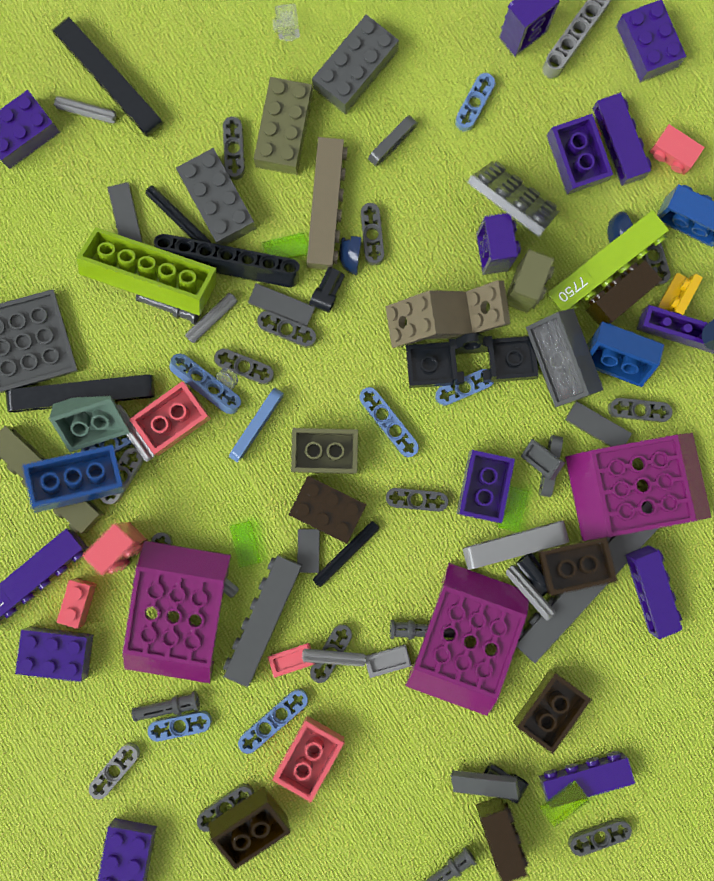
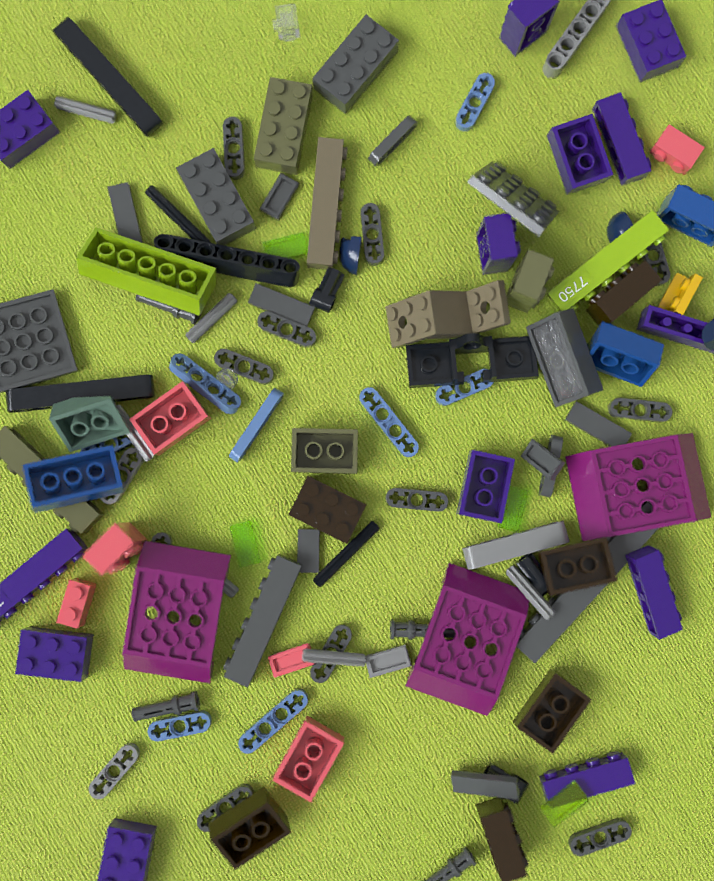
(279, 196): none -> dark grey tile

